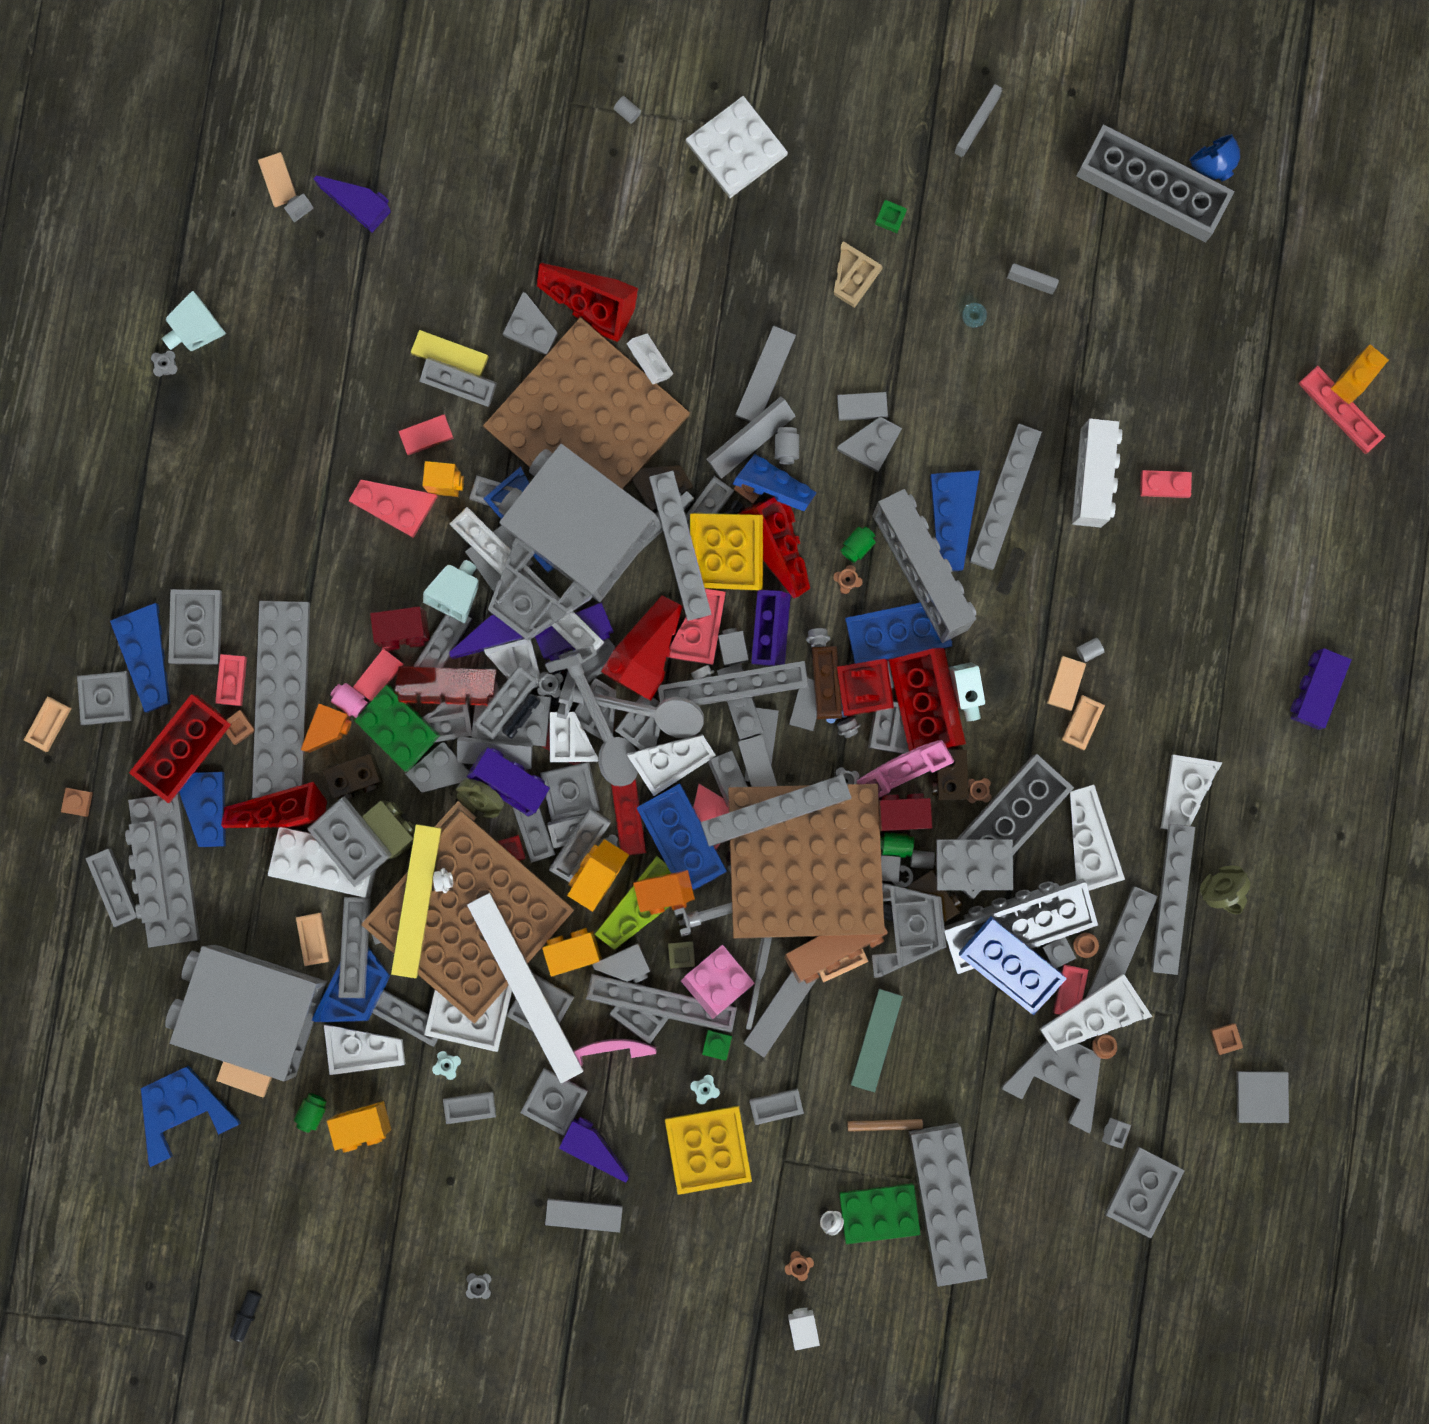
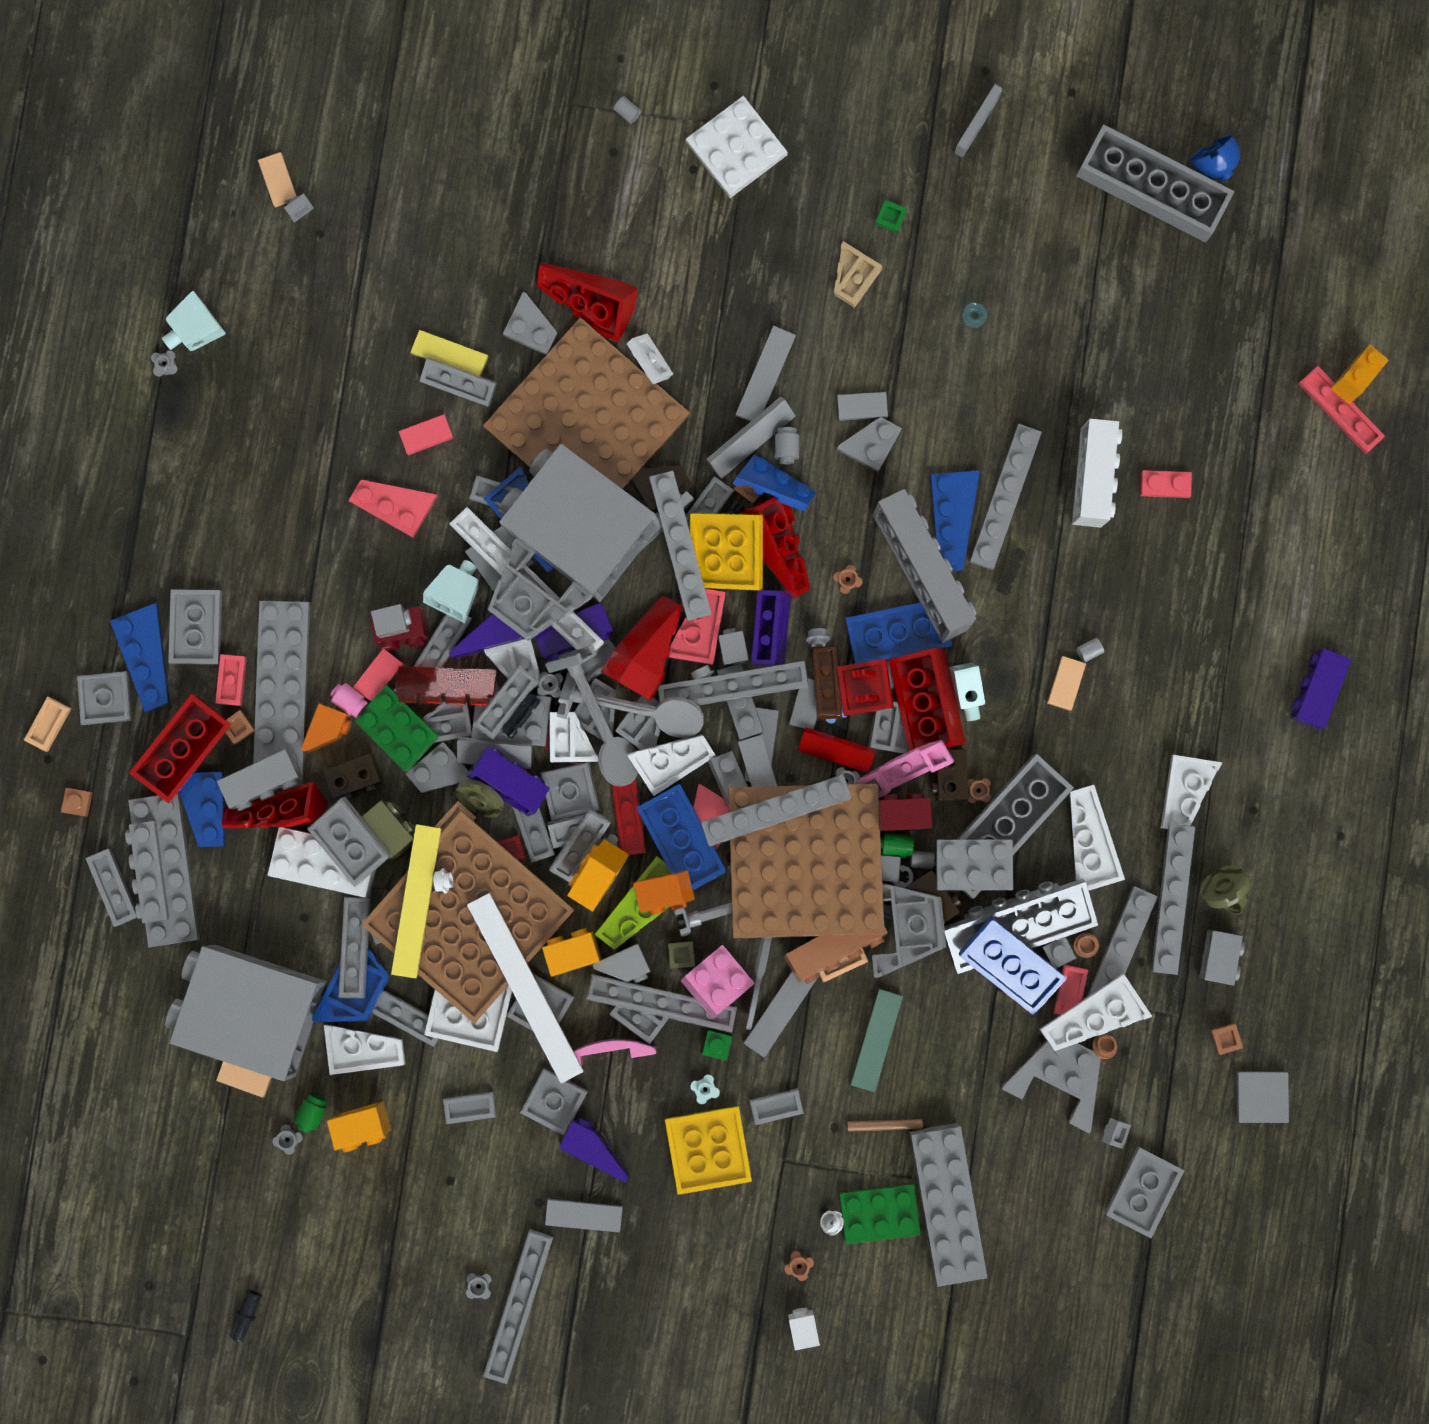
(174, 1102): blue wing -> none
(260, 780): none -> light grey brick
(280, 1140): none -> light grey plate
(313, 939): light nougat tile -> none
(358, 201): dark purple slope -> none
(391, 620): none -> light grey brick
(442, 479): light orange brick -> none
(453, 1062): light aqua plate -> none
(518, 1306): none -> light grey tile
(836, 750): none -> red tile
(848, 727): light grey plate -> none
(858, 544): green brick -> none
(1032, 278): light grey tile -> none
(1083, 722): light nougat tile -> none
(1221, 957): none -> light grey brick

